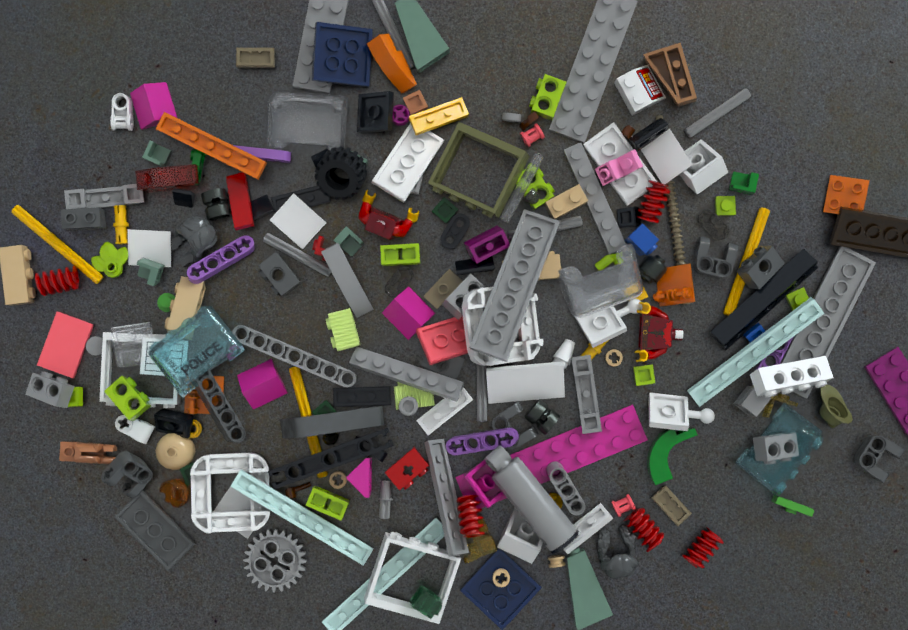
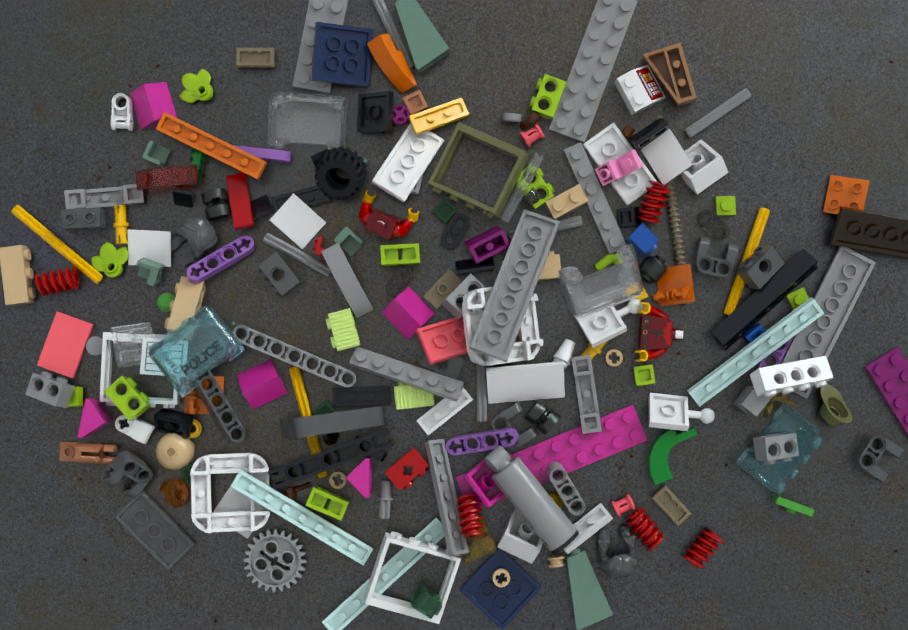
(94, 418): none -> dark pink slope
(194, 85): none -> lime plate
(408, 406): light grey tile -> none
(744, 182): green panel -> none

